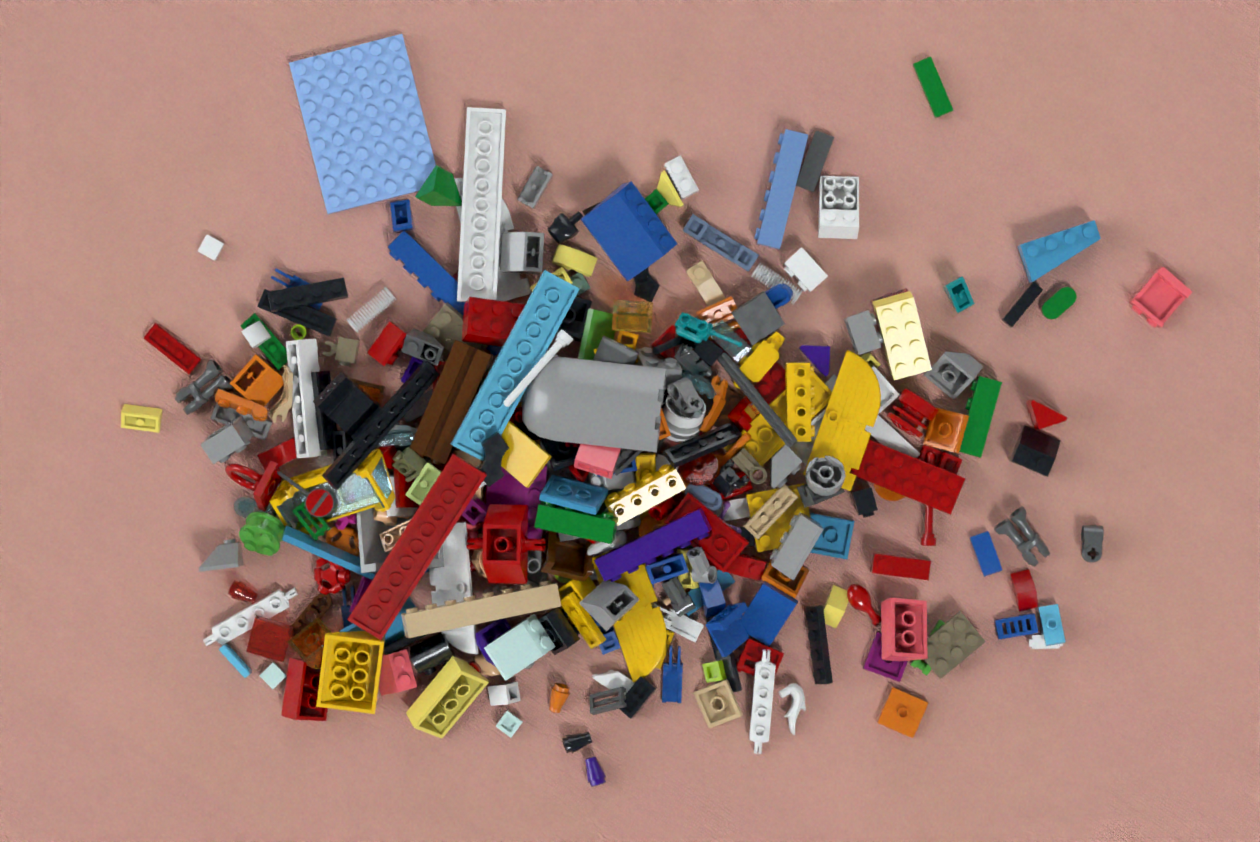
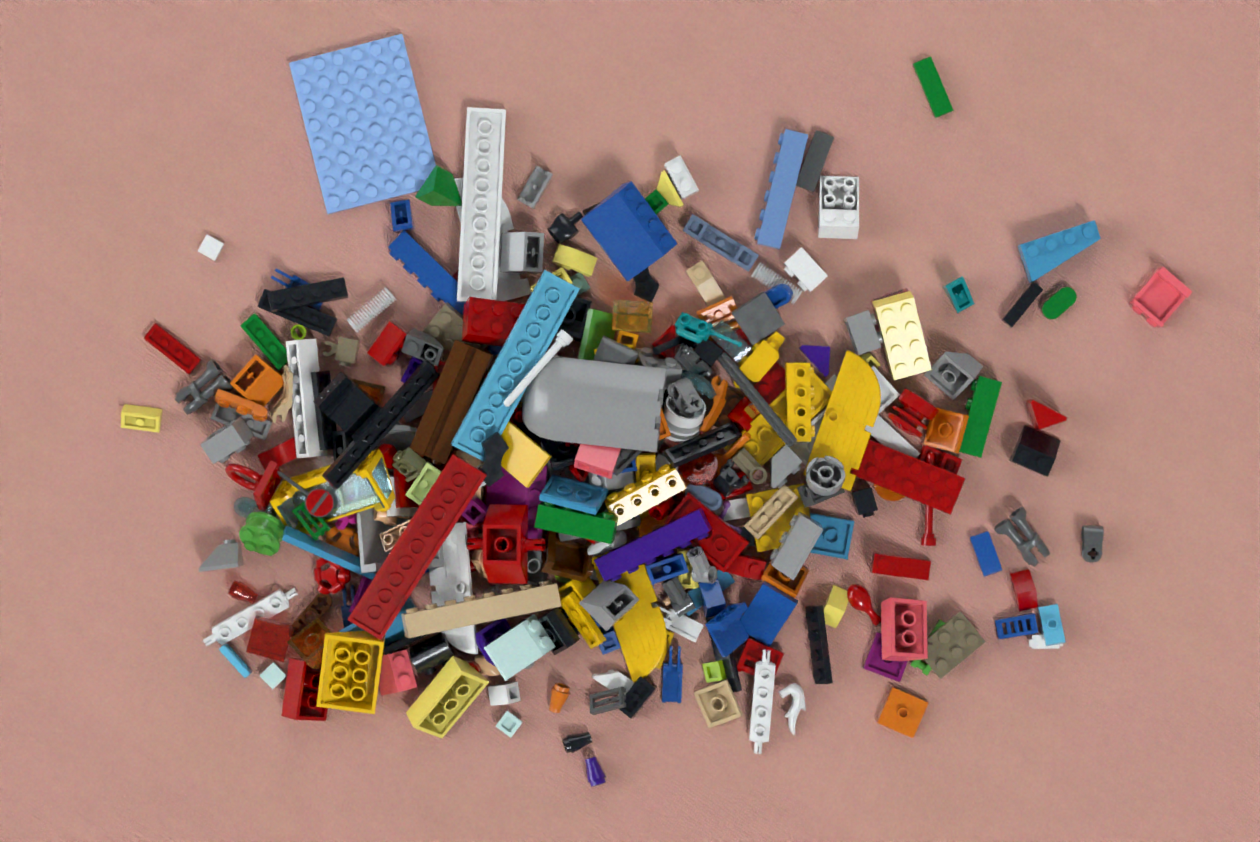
(256, 334): white brick -> none
(397, 438): clear light blue plate -> none

